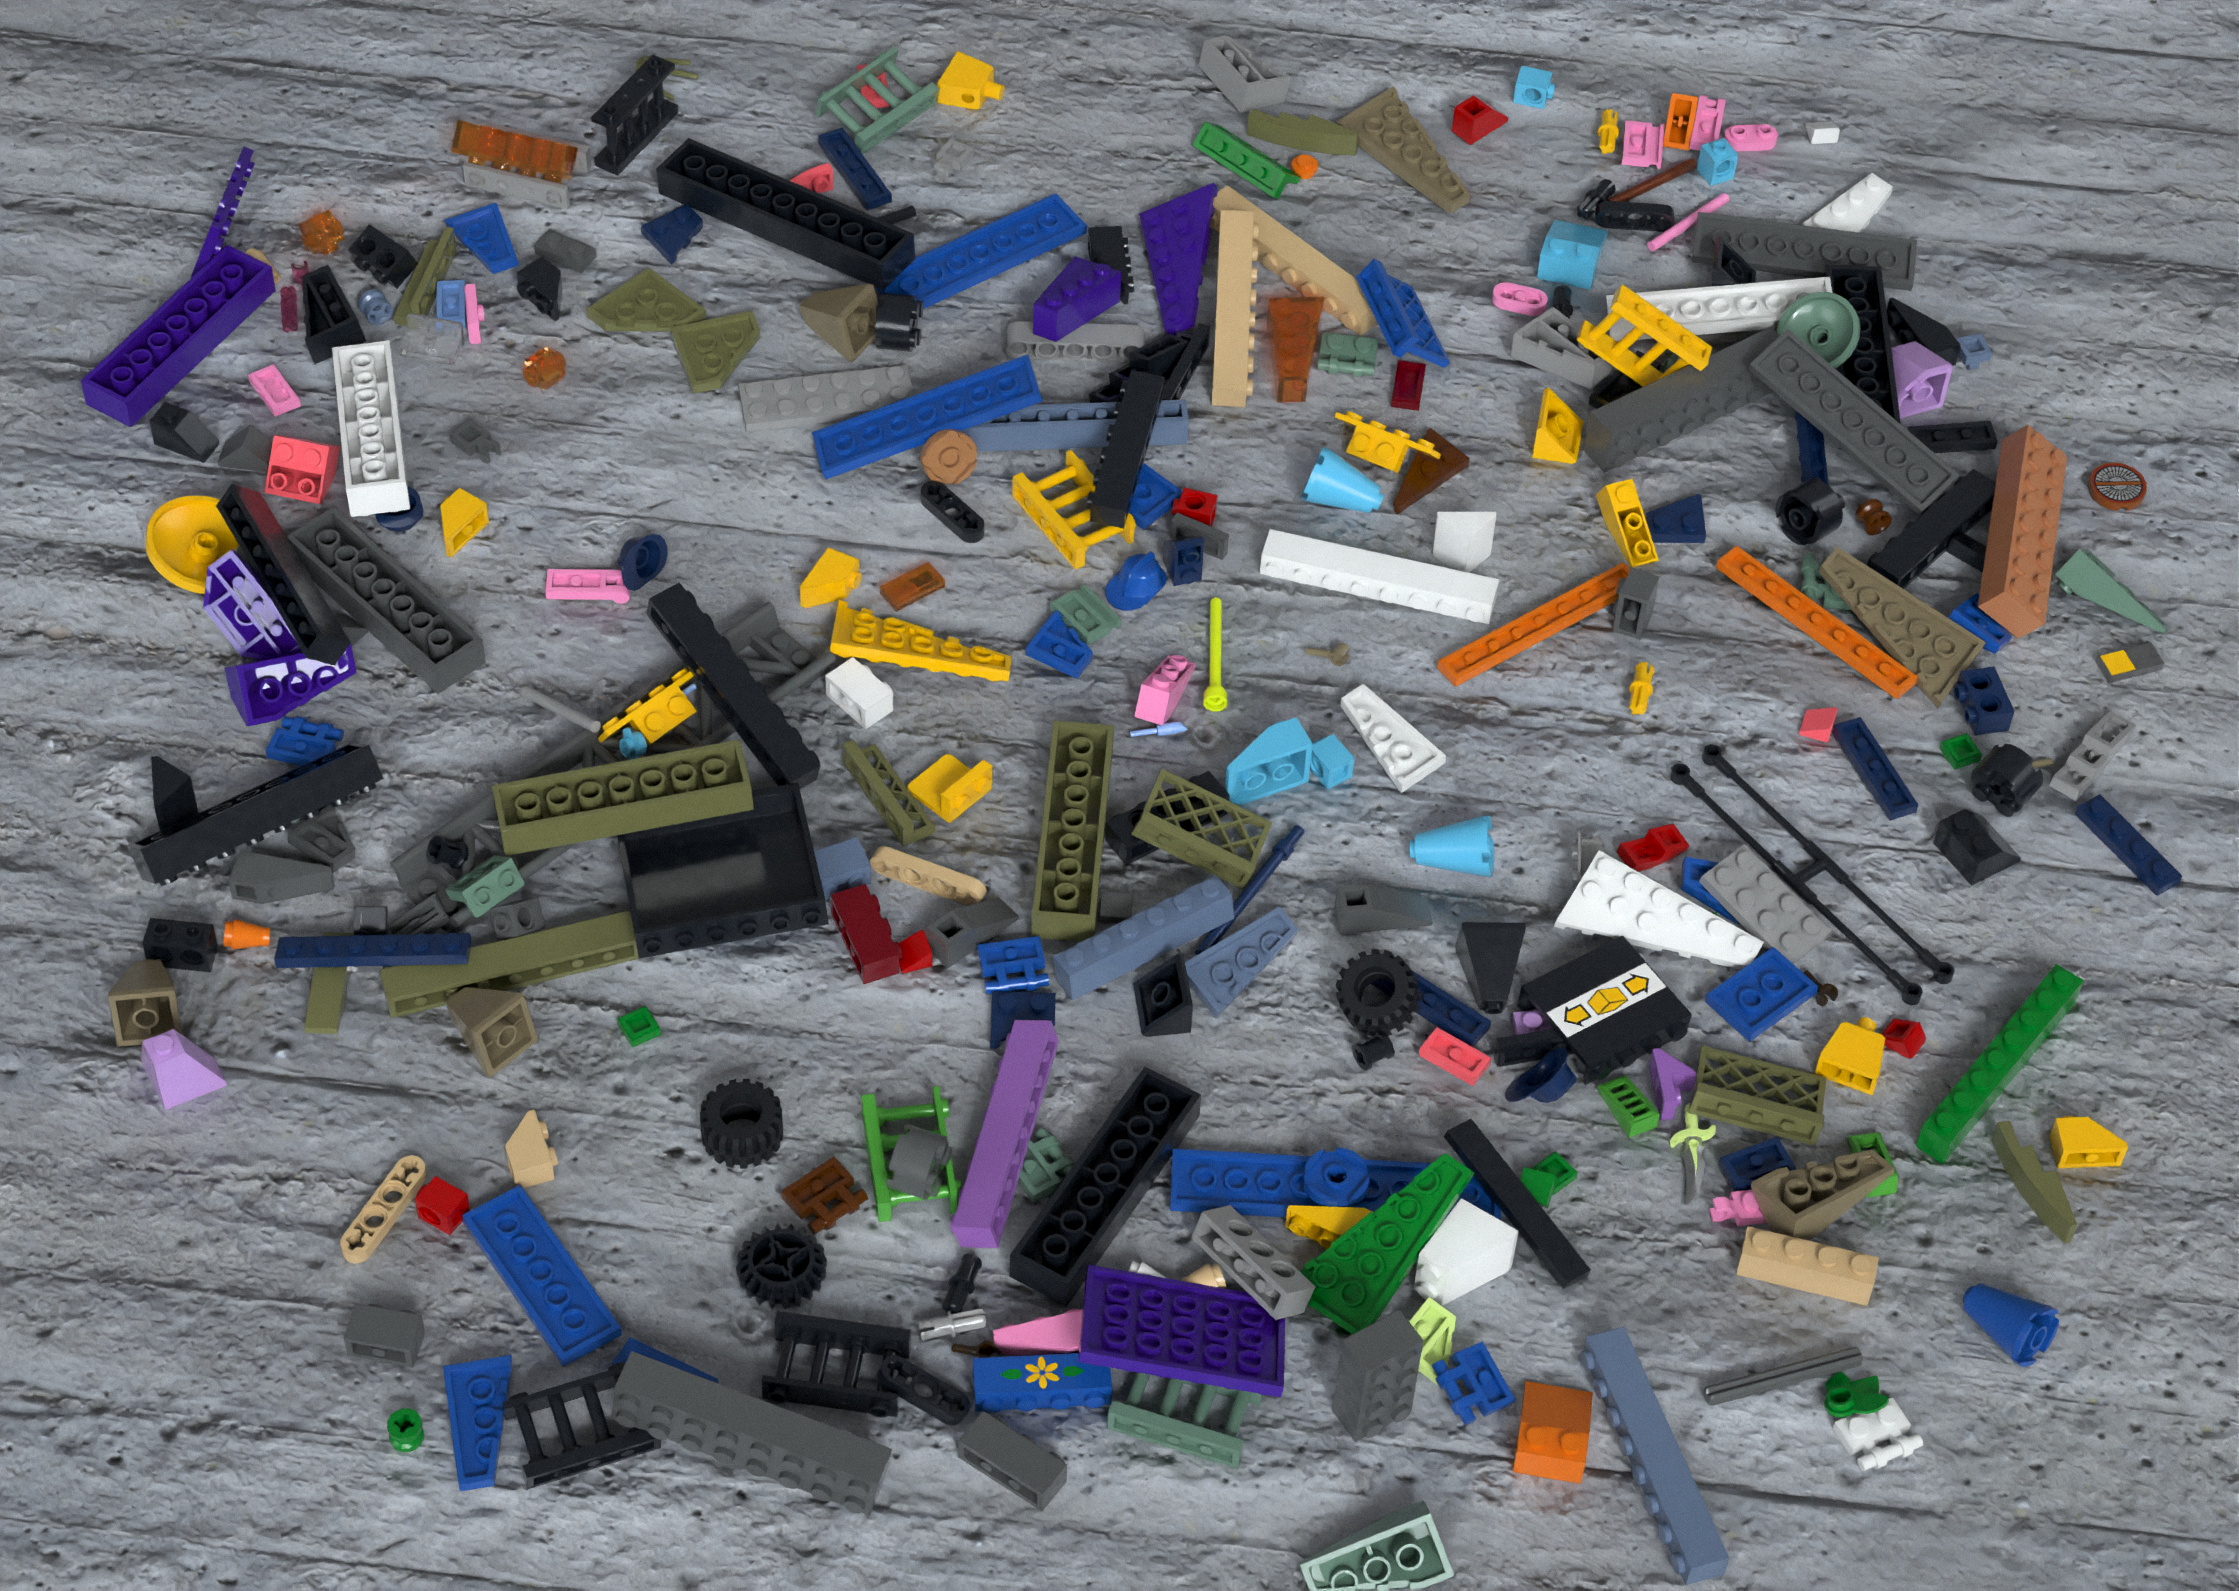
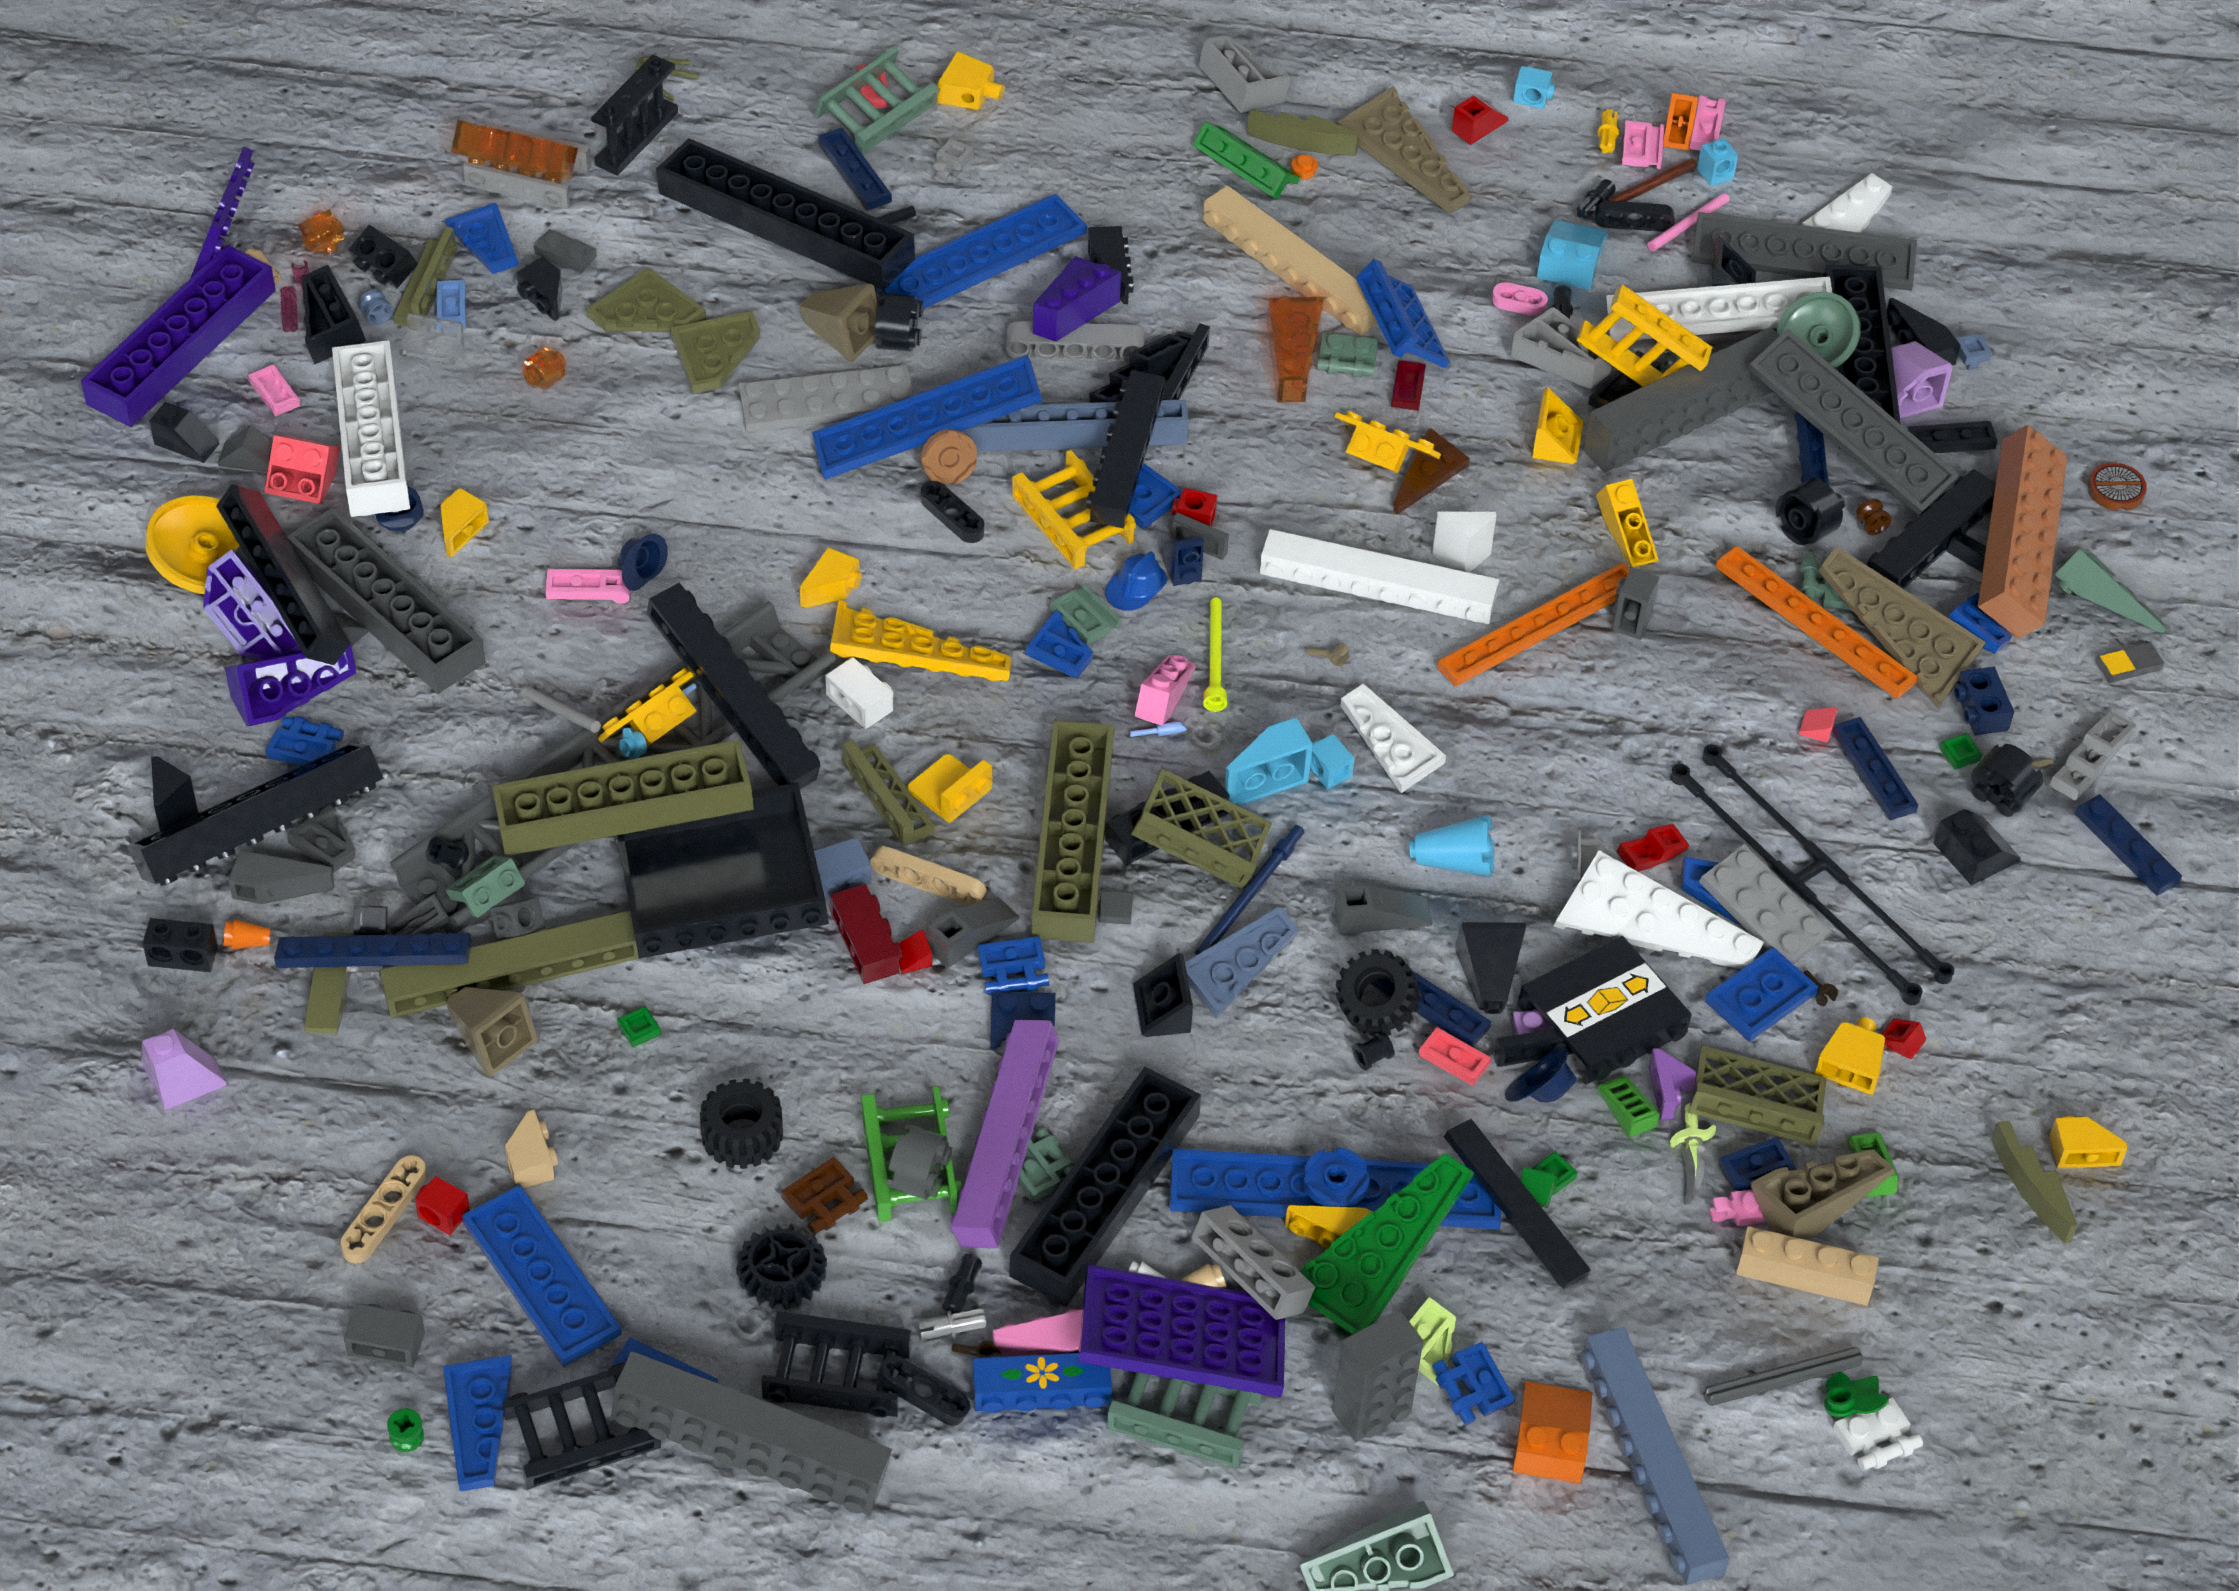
(143, 1003): dark tan slope -> none
(474, 313): bright pink plate -> none
(474, 438): dark grey plate -> none
(673, 231): dark blue wing -> none
(816, 179): coral slope -> none
(912, 586): clear orange tile -> none
(1012, 1460): dark grey brick -> none
(1143, 937): sand blue brick -> none
(1177, 249): dark purple wing -> none
(1233, 311): tan brick -> none
(1341, 485): medium azure cone -> none
(1464, 1254): white slope -> none
(1641, 688): yellow axle -> none
(1678, 522): dark blue wing -> none
(1751, 137): bright pink plate -> none
(1822, 132): white slope -> none
(1999, 1064): green brick -> none
(2012, 1321): blue cone -> none

